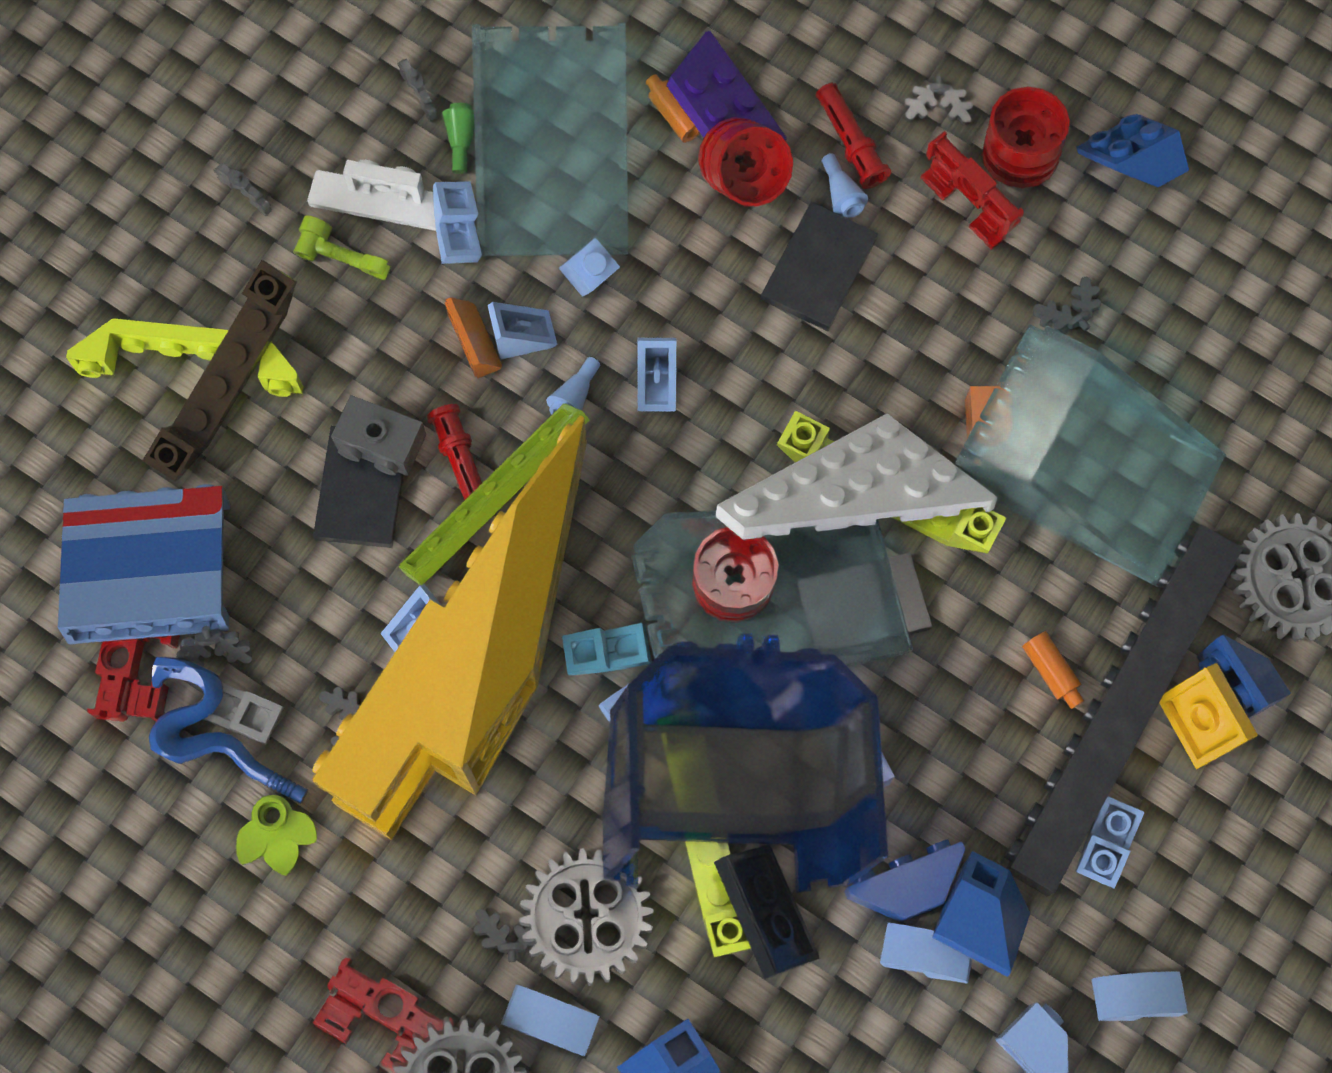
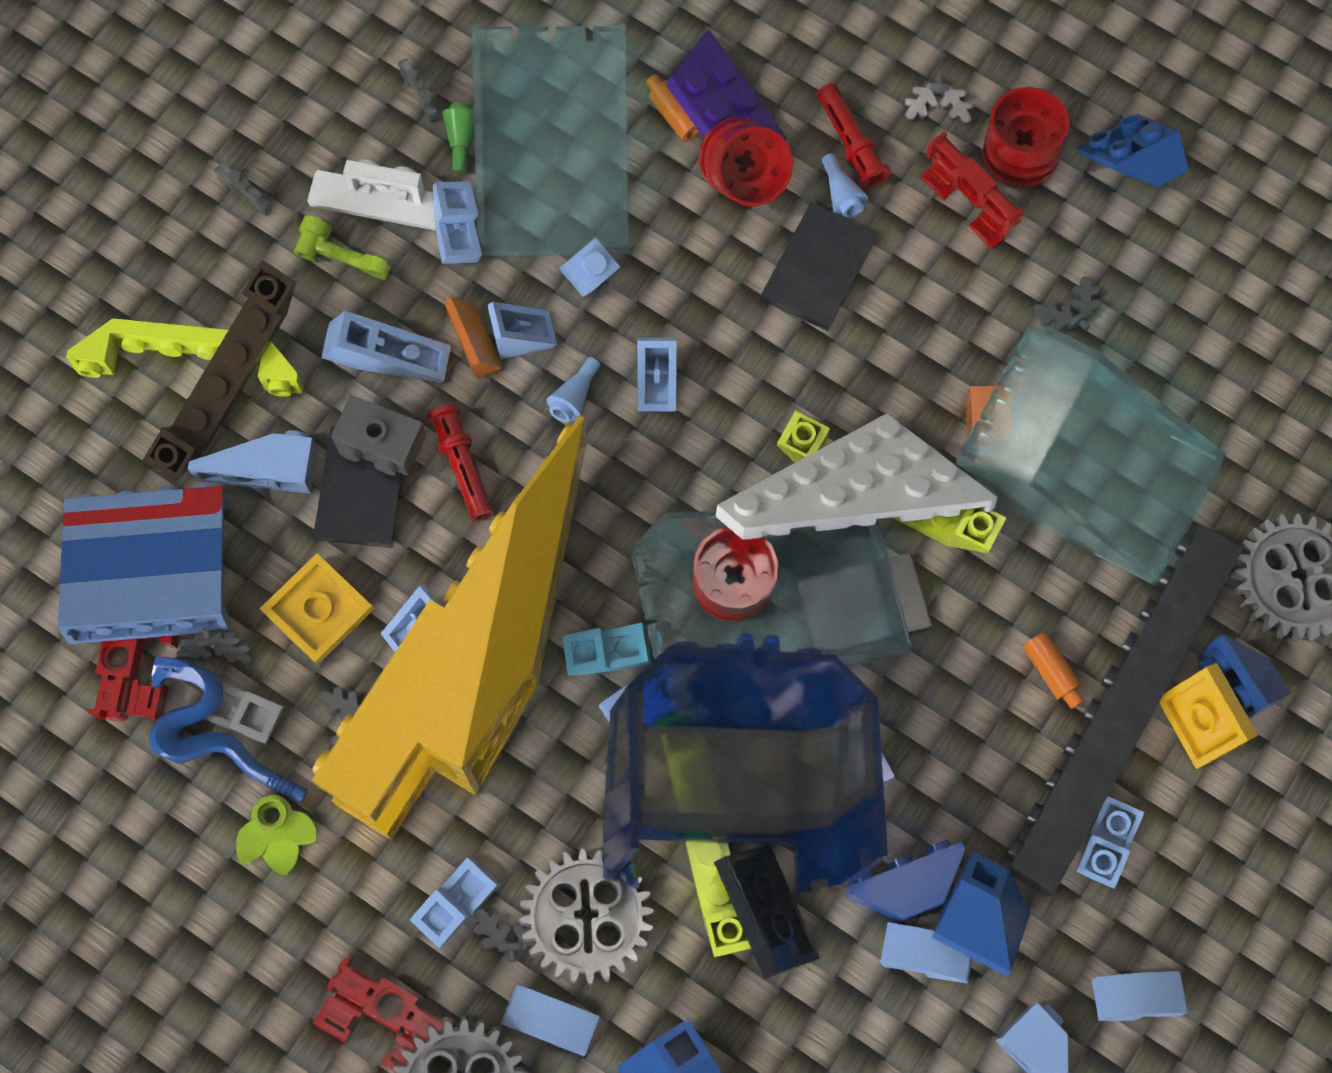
(266, 463): none -> light blue slope
(317, 609): none -> yellow plate
(384, 349): none -> light blue slope
(455, 901): none -> light blue slope
(488, 497): lime tile -> none

